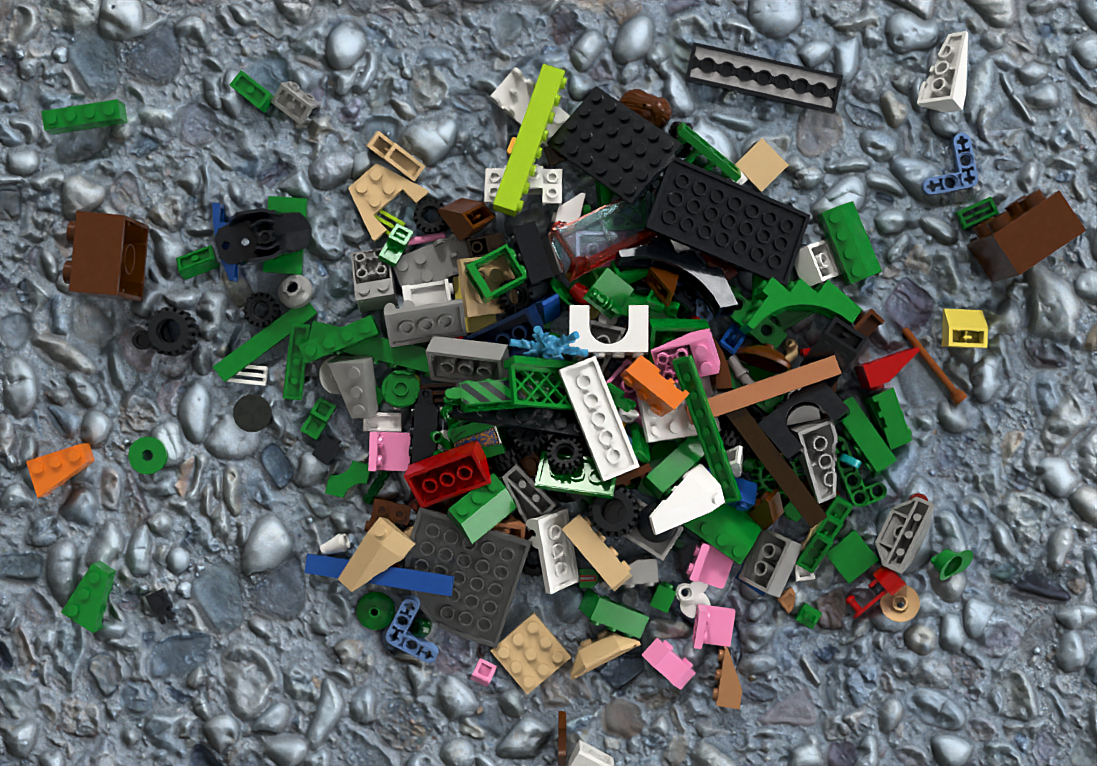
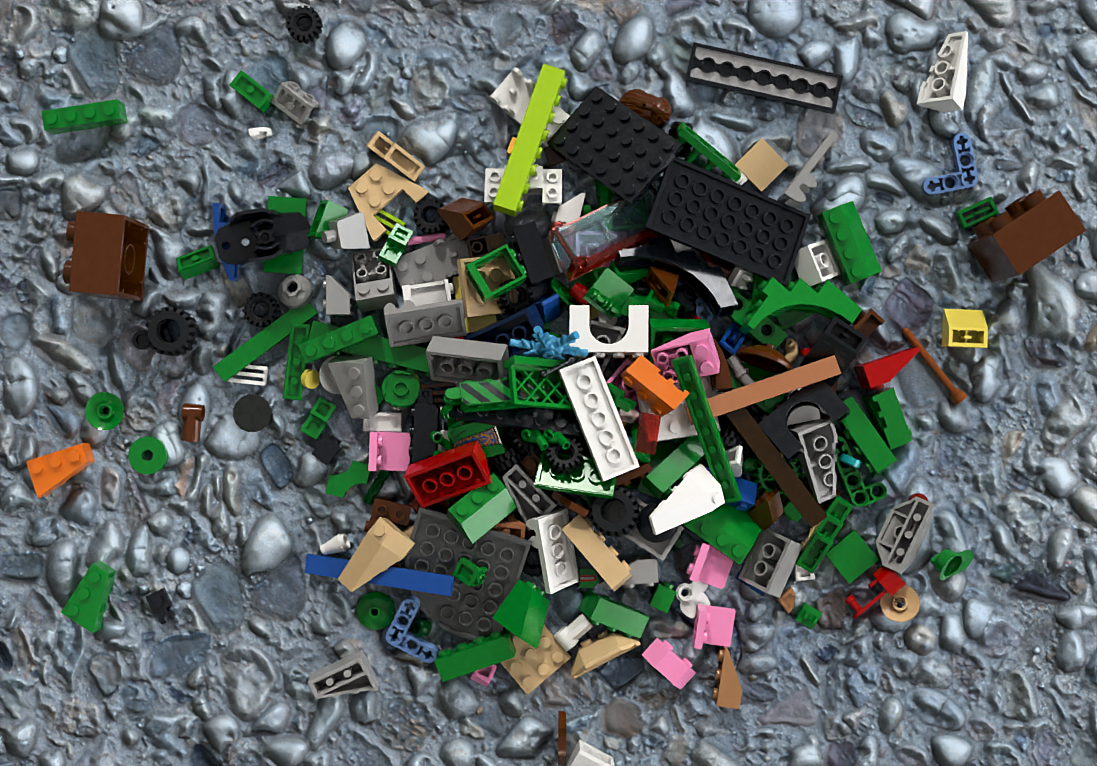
(95, 411): none -> green dish
(193, 417): none -> reddish brown piece
(259, 133): none -> white tile
(304, 36): none -> black tyre
(310, 378): none -> light yellow tile
(325, 213): none -> green panel
(338, 300): none -> light grey slope
(344, 676): none -> light grey wedge
(347, 232): none -> torso
(469, 573): none -> green bracket
(475, 655): none -> green brick
(524, 612): none -> green slope
(535, 436): none -> green arm
(556, 438): none -> green arm
(569, 503): none -> reddish brown tile
(569, 635): none -> white piece
(570, 360): none -> black hinge
(647, 433): none -> clear red tile
(740, 278): none -> white tile
(803, 179): none -> light grey hinge

